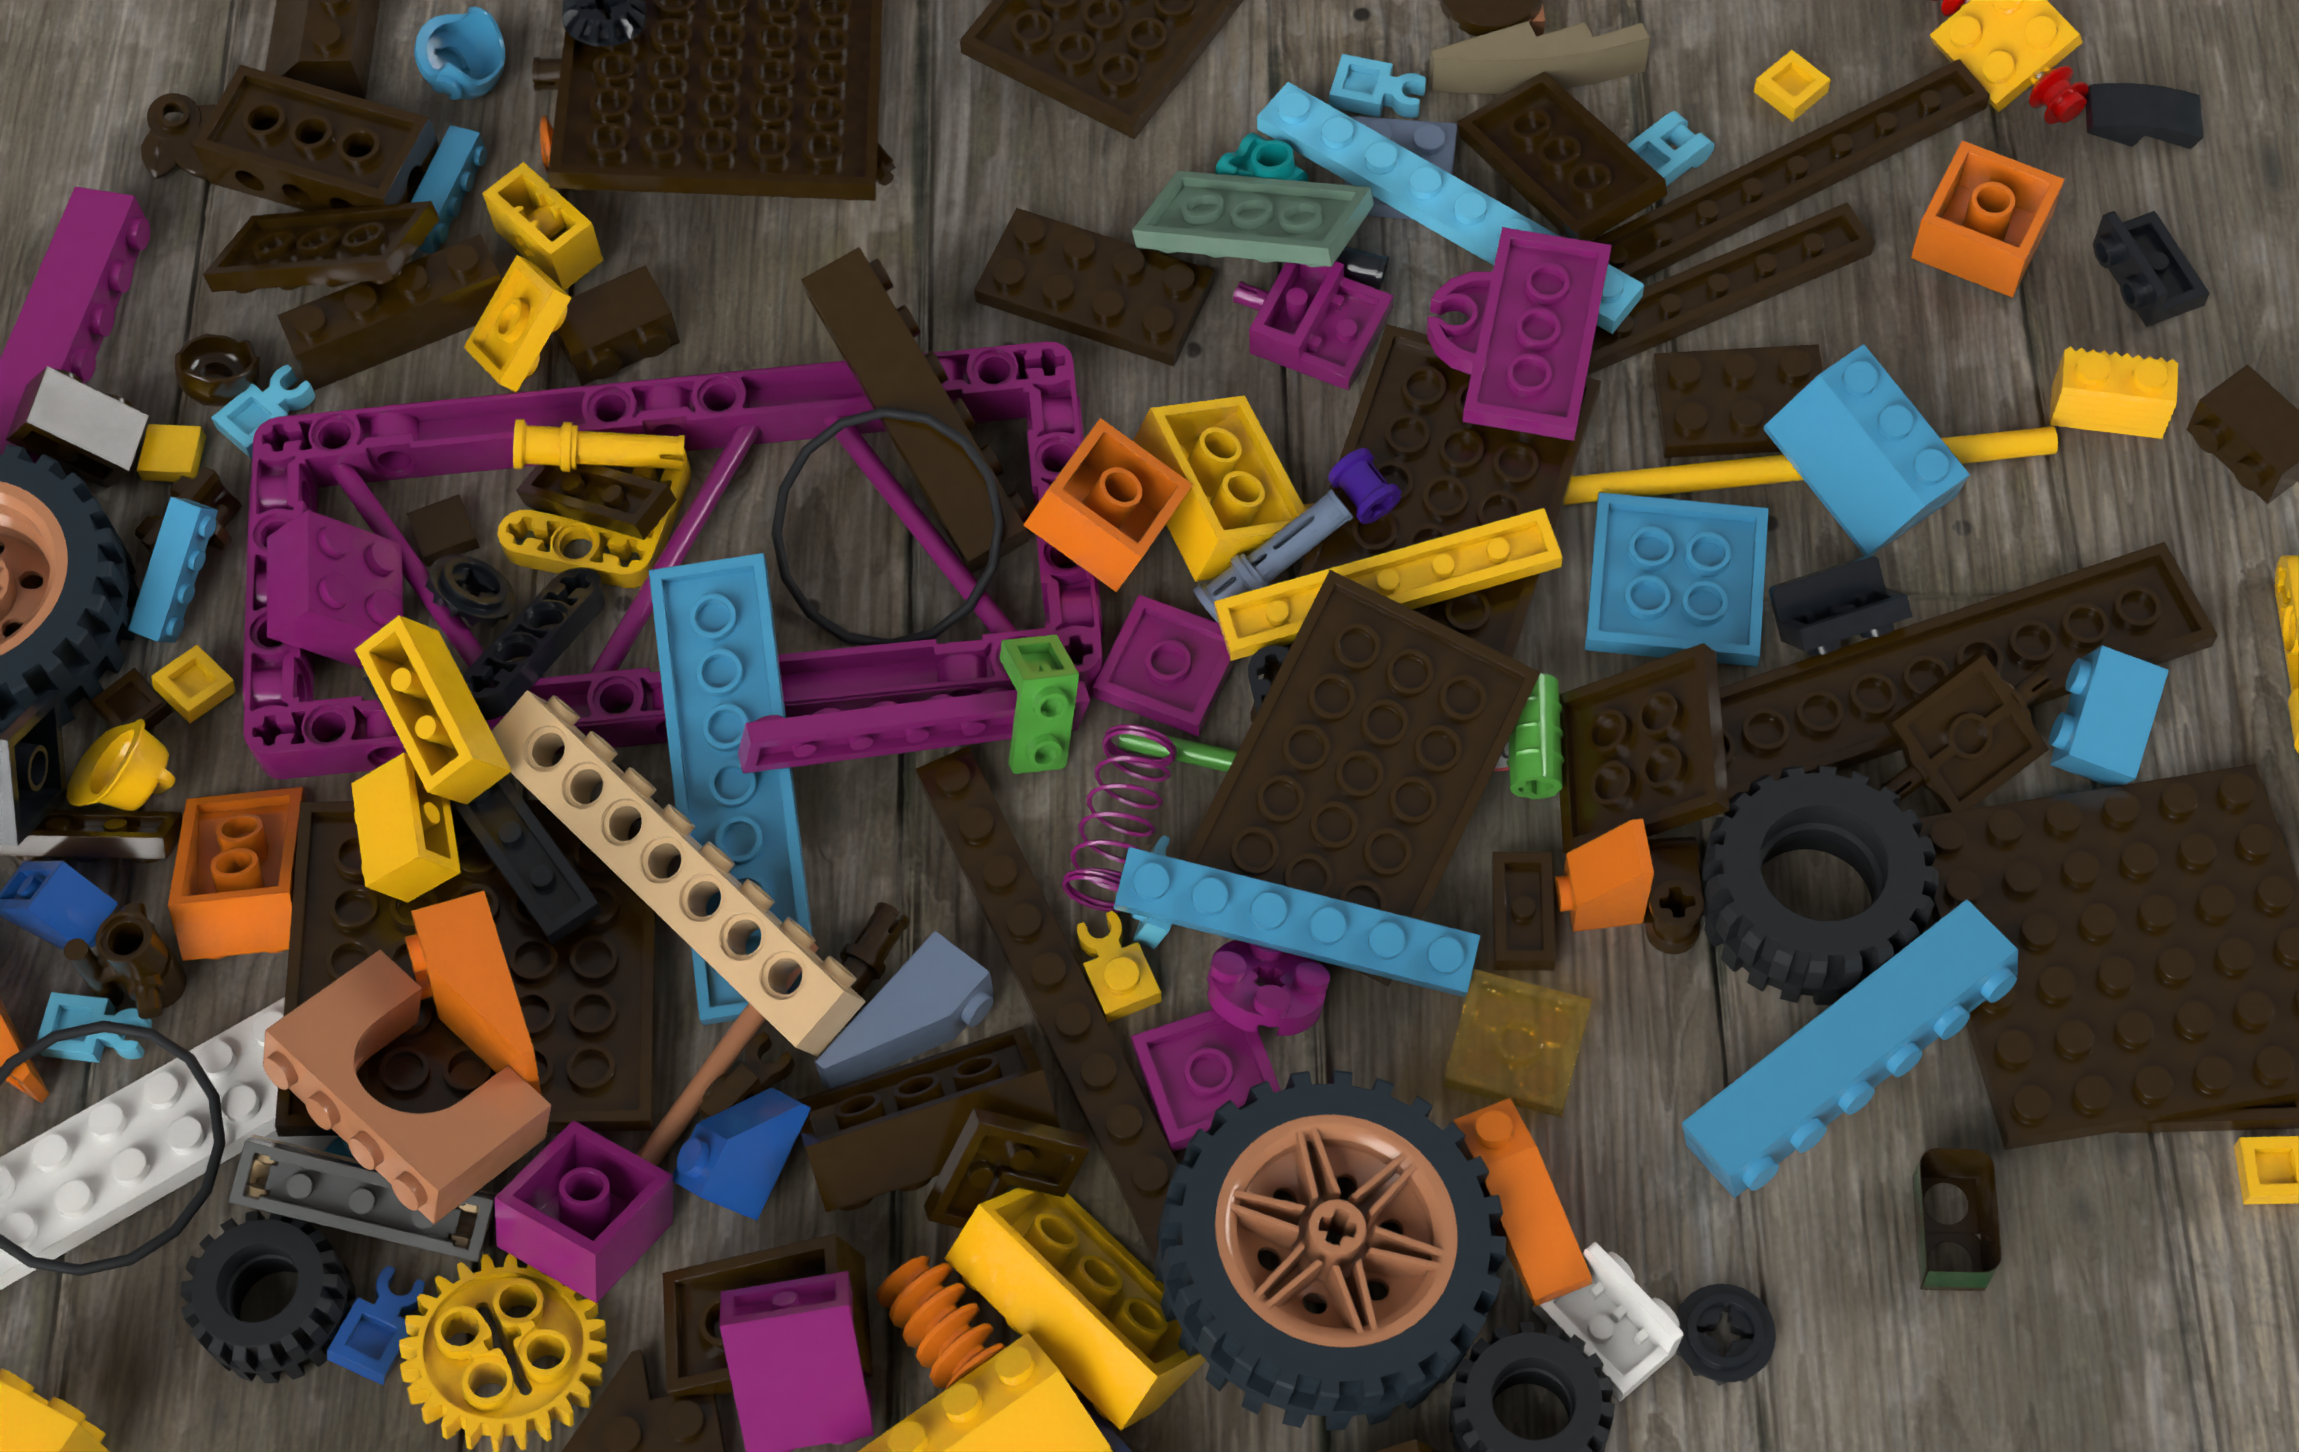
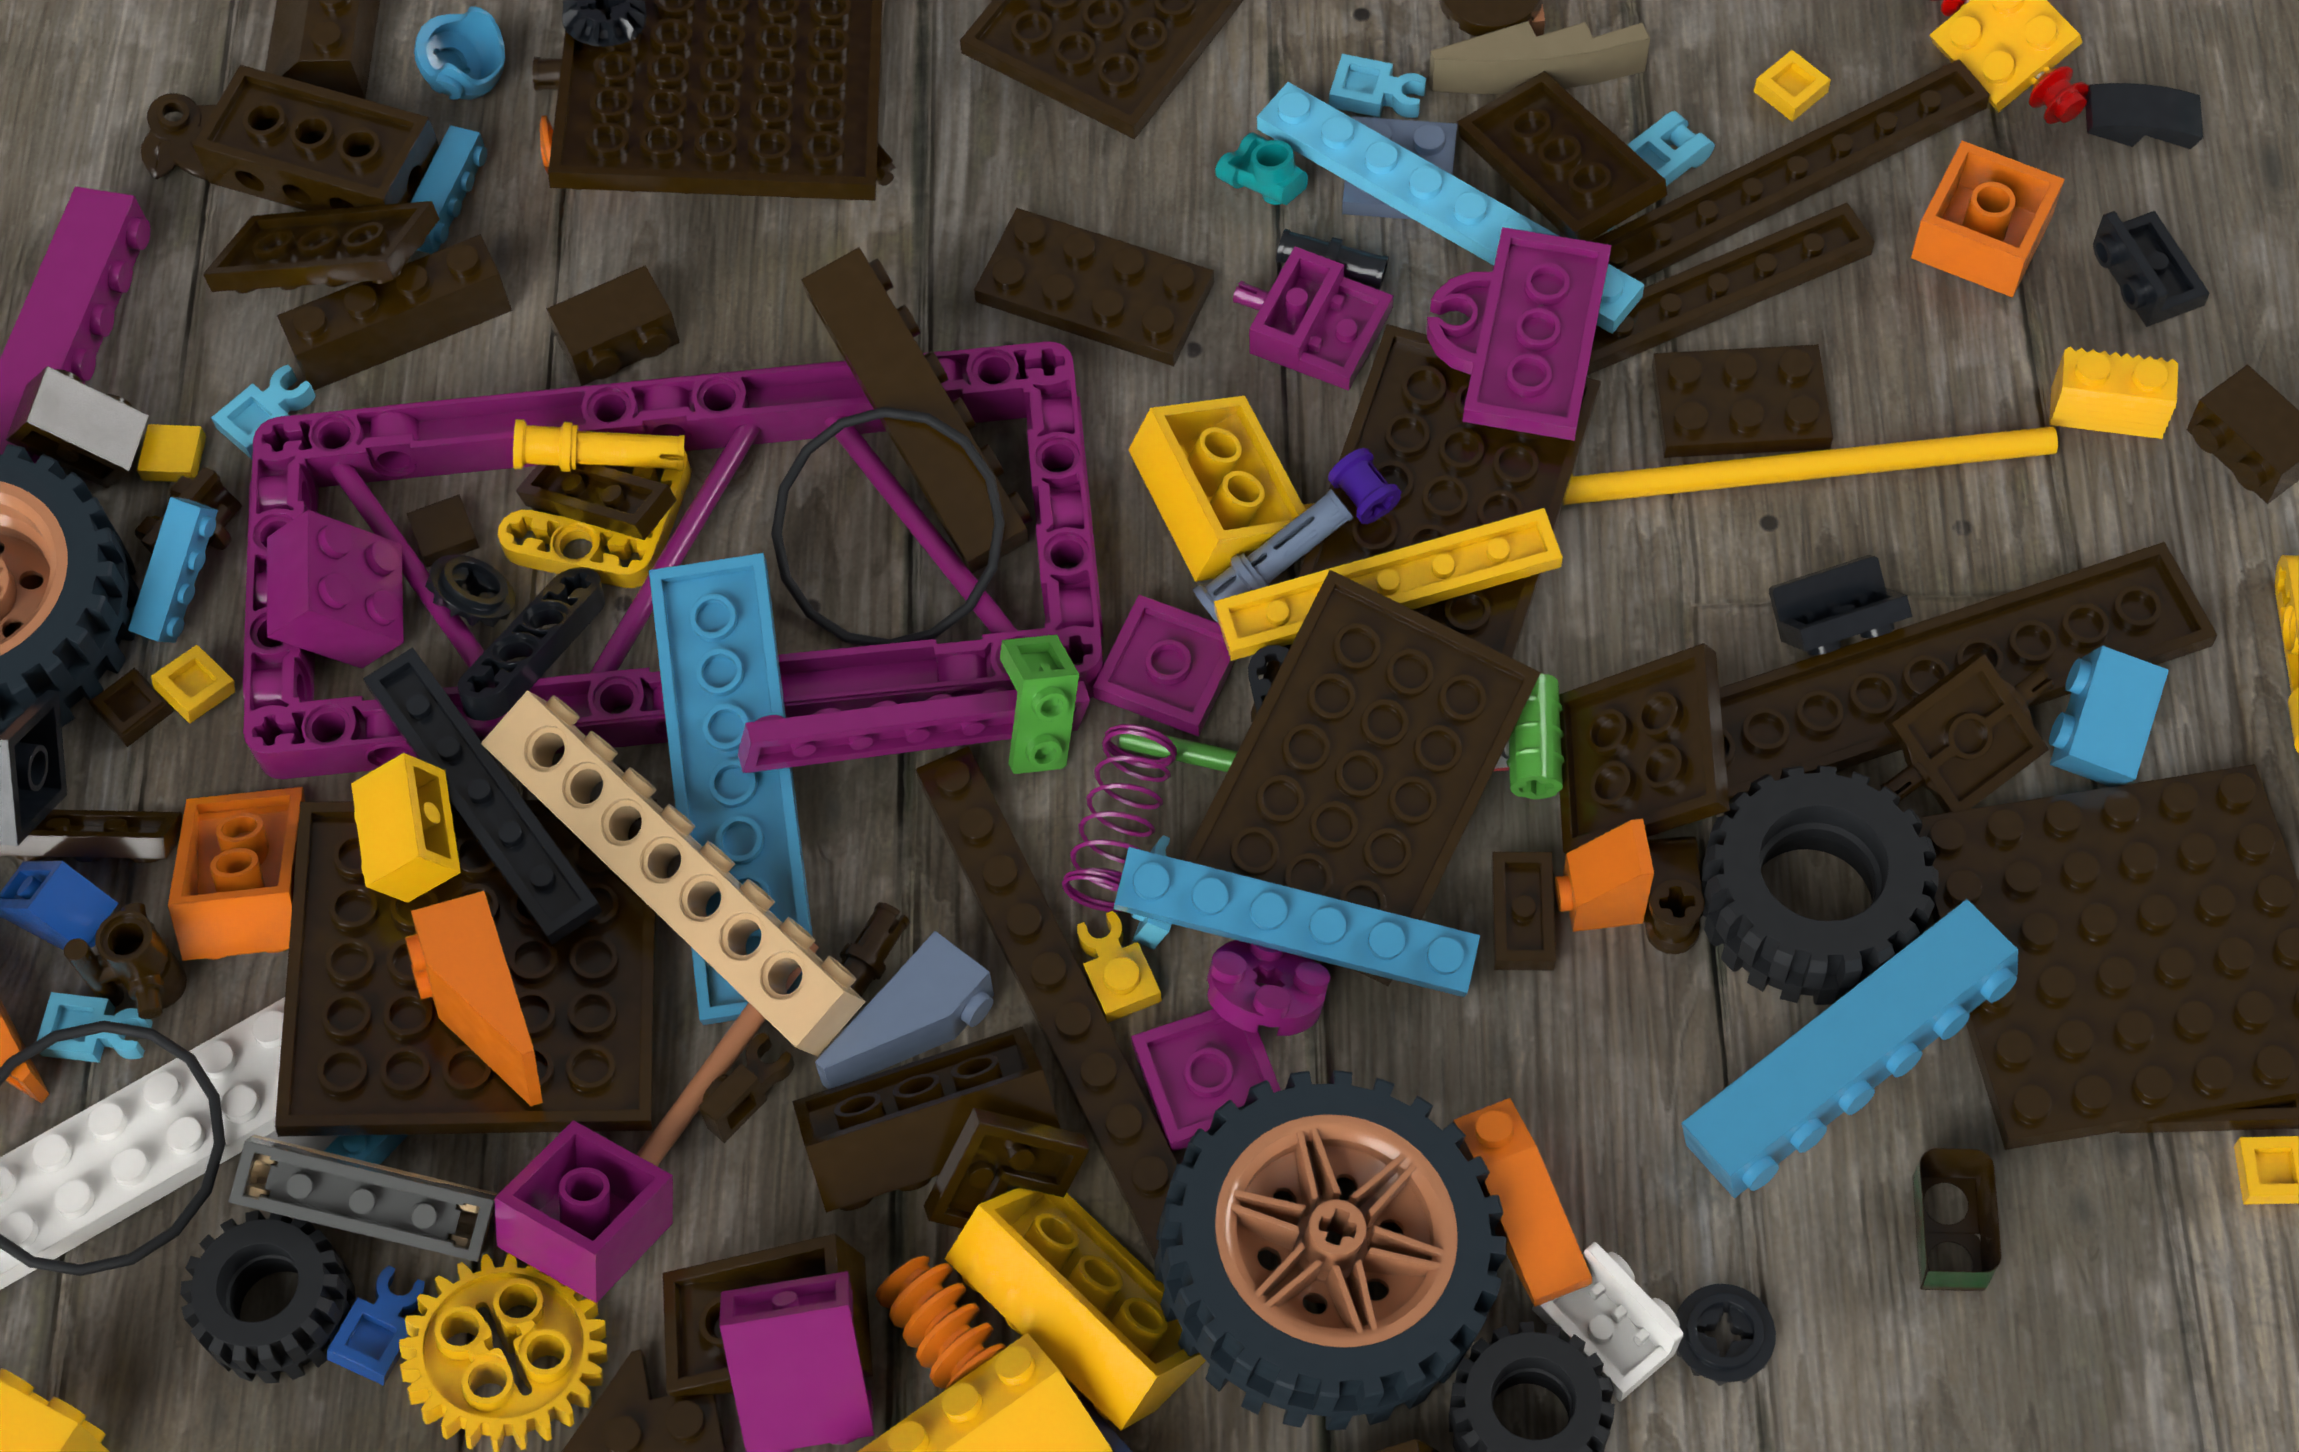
(121, 769): yellow piece -> none
(216, 368): dark brown hair -> none
(426, 1157): nougat arch -> none
(432, 710): yellow brick -> none
(517, 323): yellow plate -> none
(543, 226): yellow brick -> none
(741, 1151): blue slope -> none
(1108, 504): orange brick -> none
(1253, 218): sand green plate -> none
(1517, 1043): clear yellow plate -> none
(1677, 578): dark azure plate -> none
(1866, 451): dark azure slope -> none

